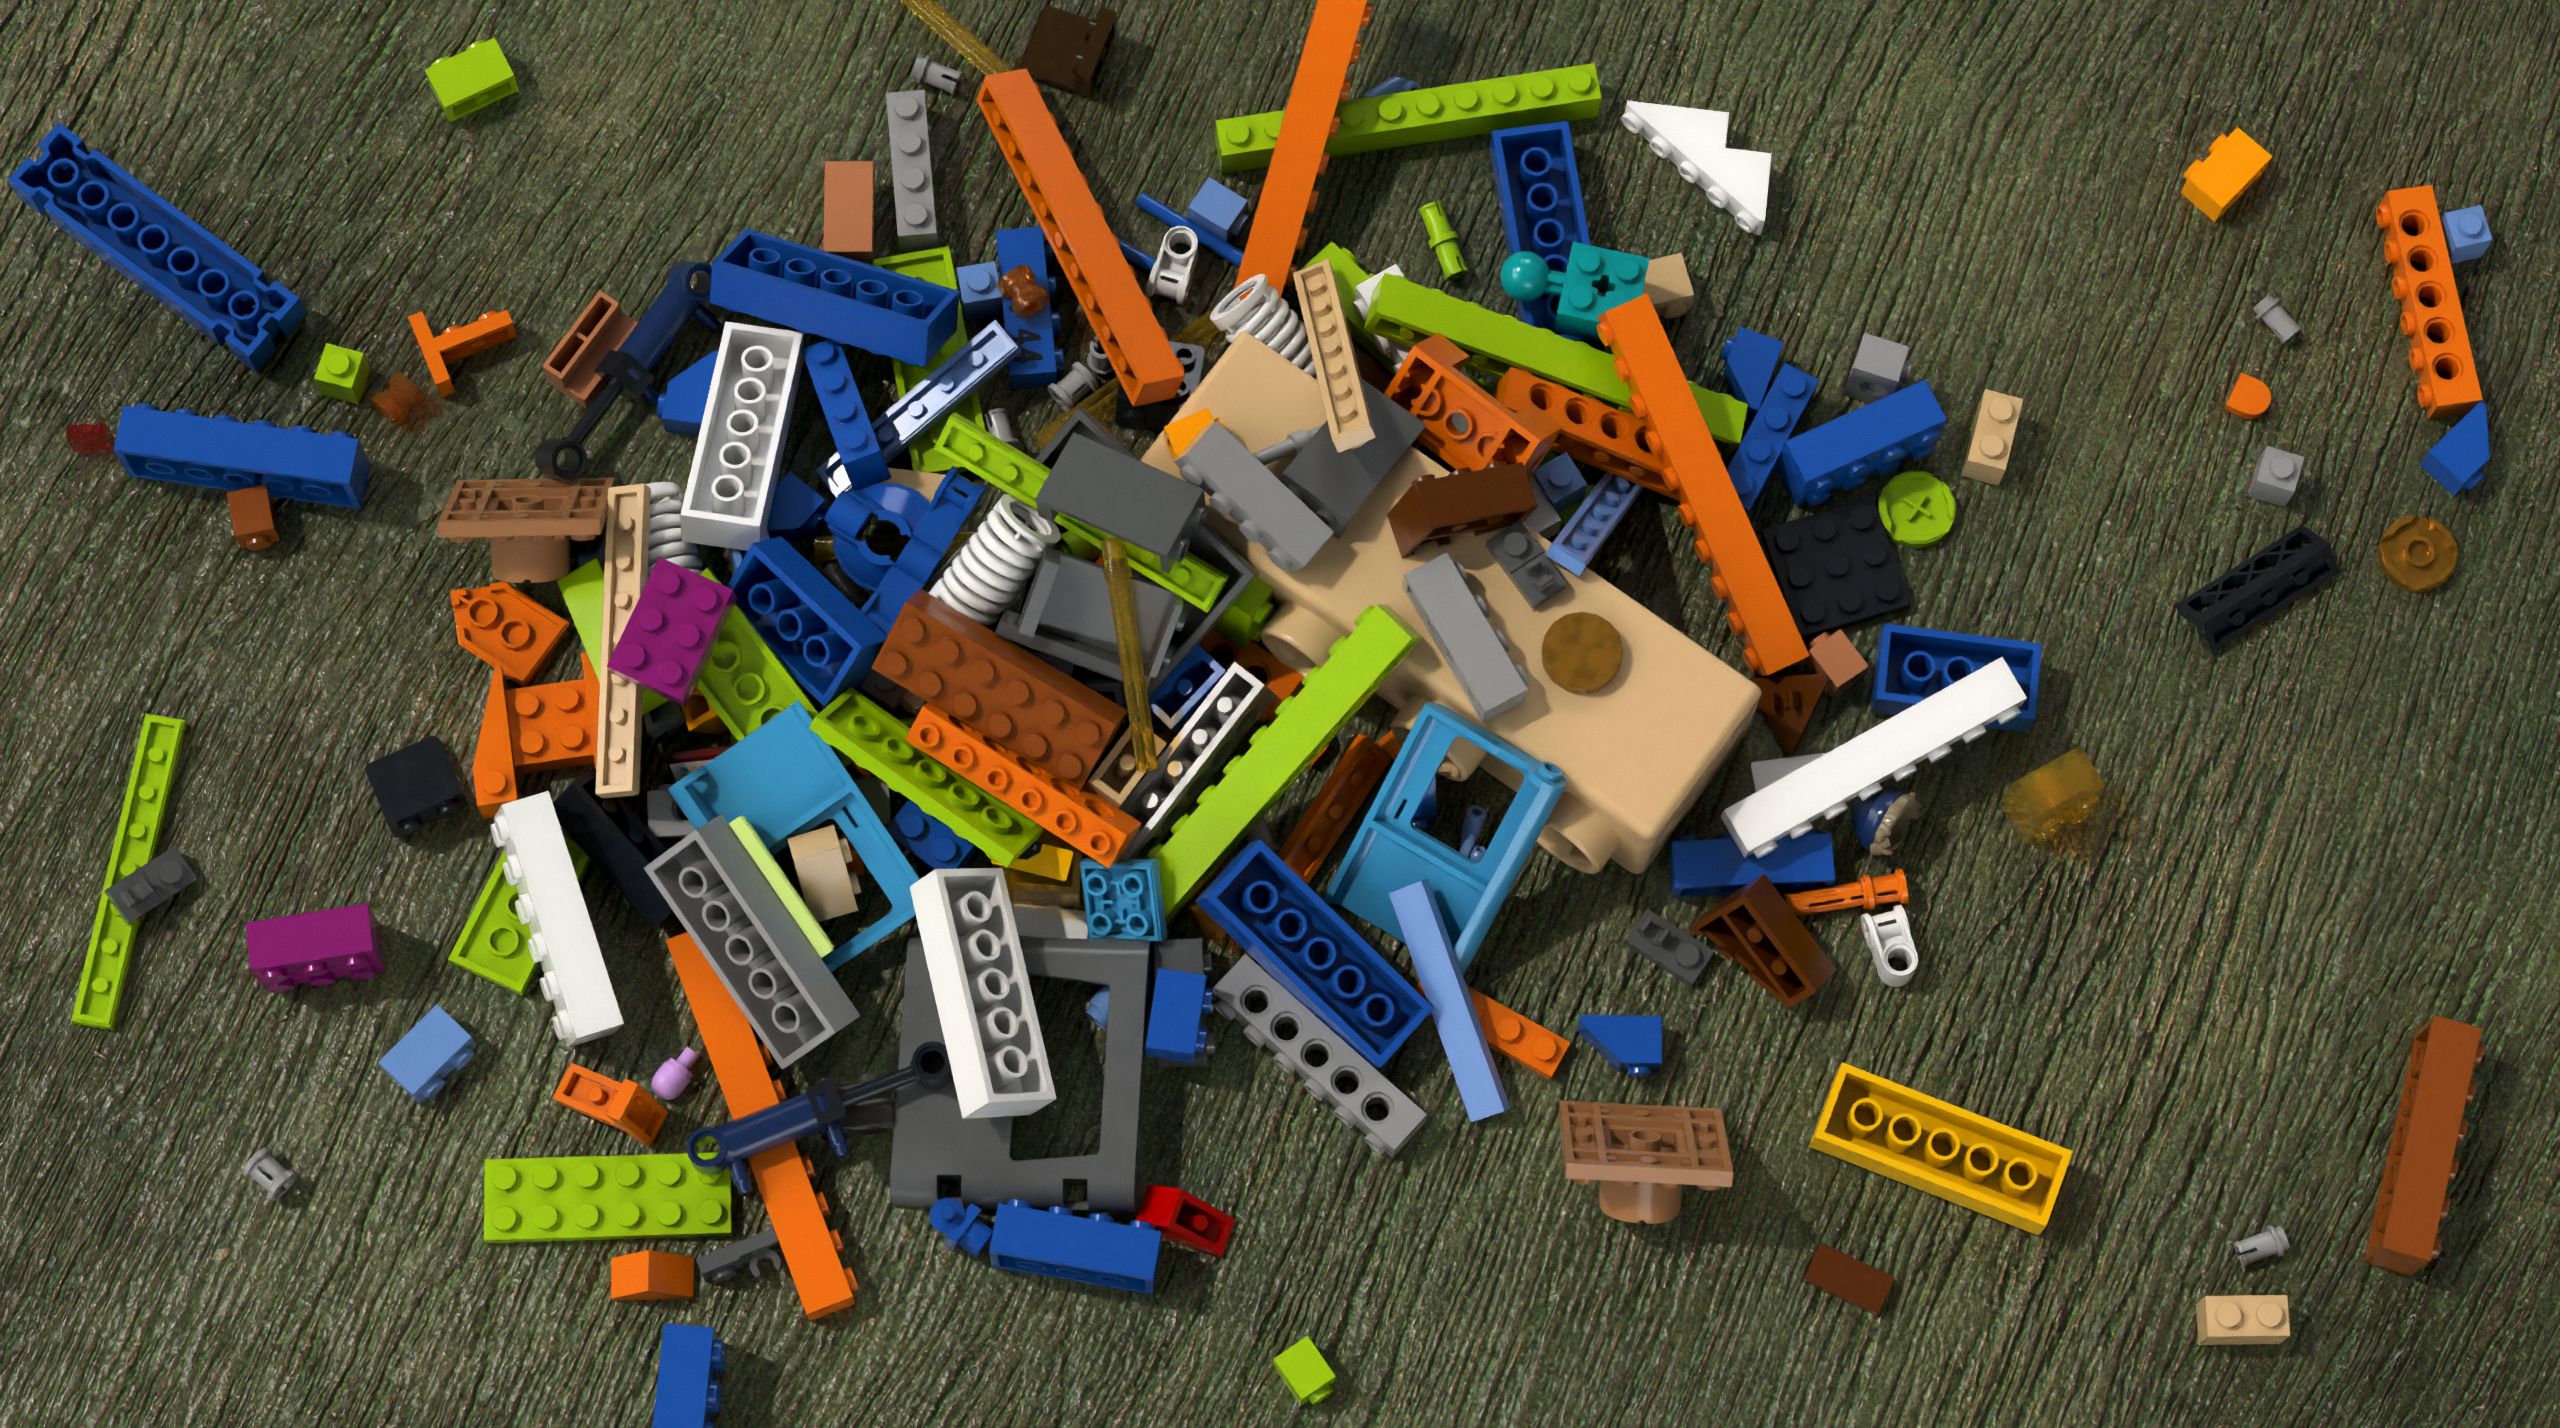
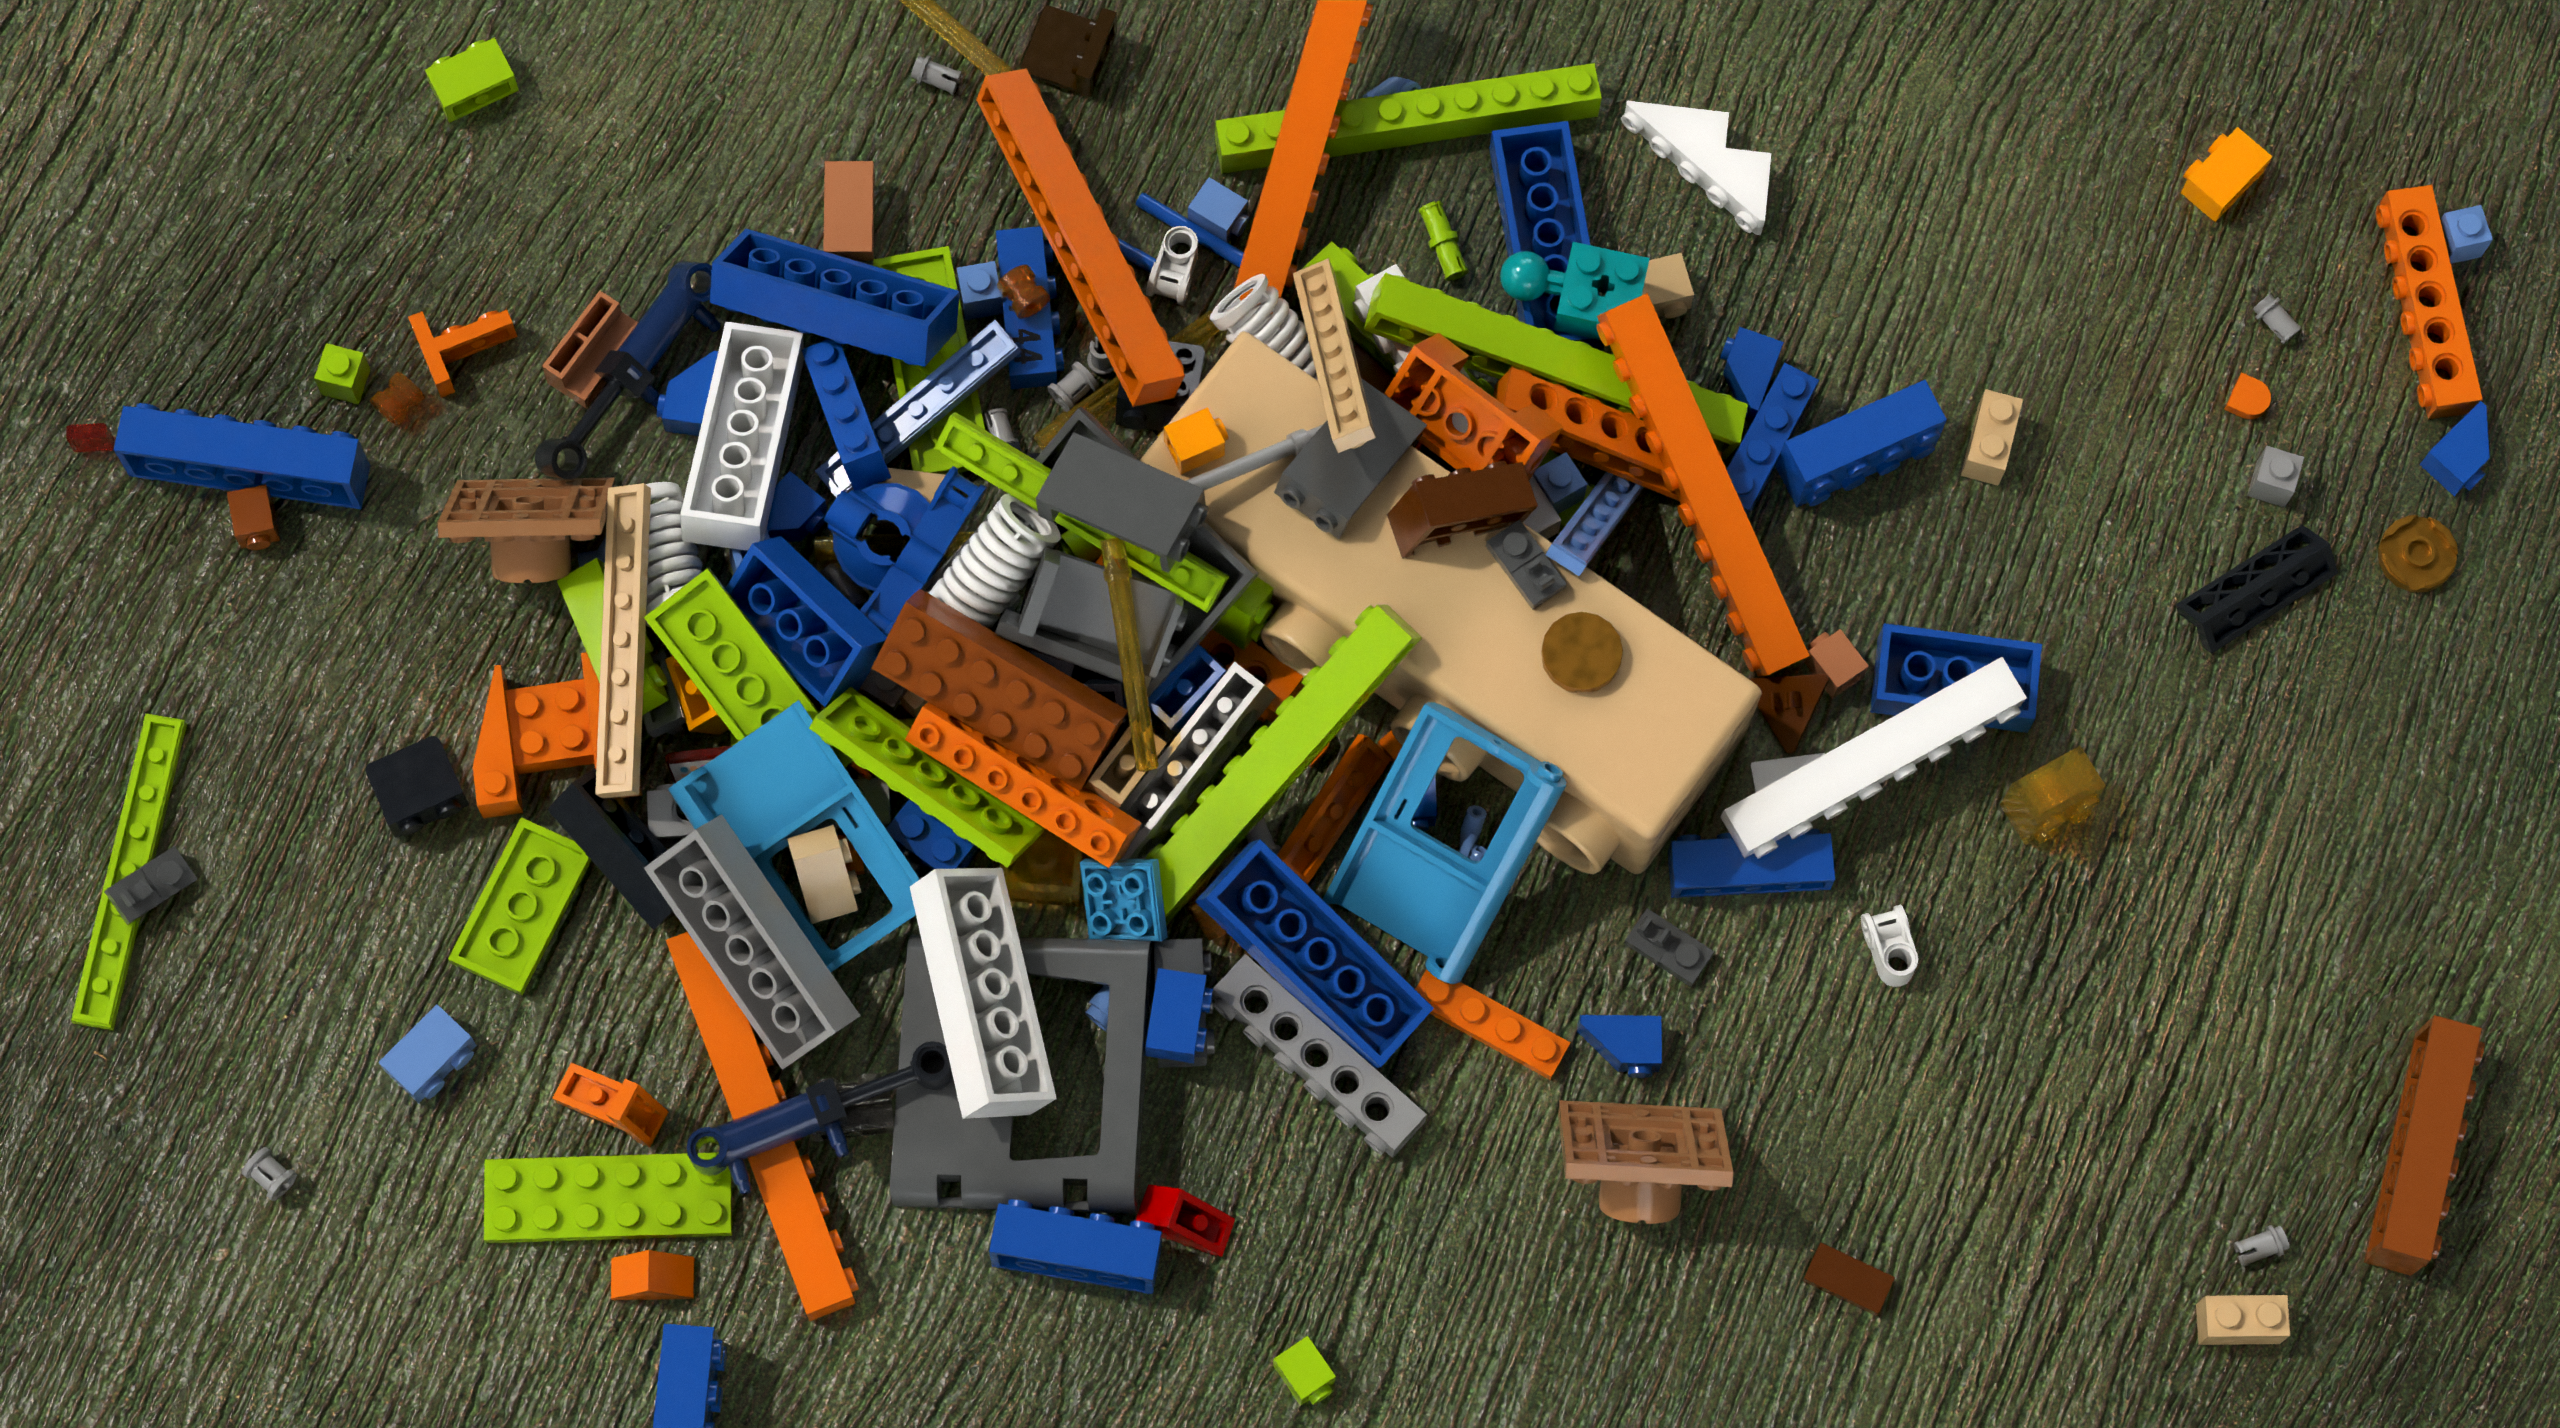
(157, 247): blue brick -> none
(315, 947): magenta brick -> none
(507, 629): orange tile -> none
(557, 920): white brick -> none
(672, 631): magenta brick -> none
(674, 1075): lavender cylinder -> none
(723, 1263): dark grey plate -> none
(782, 885): yellowish green tile -> none
(912, 171): light grey brick -> none
(961, 1228): blue hips -> none
(1043, 861): yellow sticker -> none
(1050, 922): white sticker -> none
(1253, 497): light grey brick -> none
(1451, 1000): medium blue tile -> none
(1465, 637): light grey brick -> none
(1767, 940): reddish brown wedge -> none
(1836, 568): black plate -> none
(1866, 893): orange pin -> none
(1877, 369): light grey brick -> none
(1883, 819): hair -> none
(1916, 509): lime tile -> none
(1940, 1149): yellow brick -> none

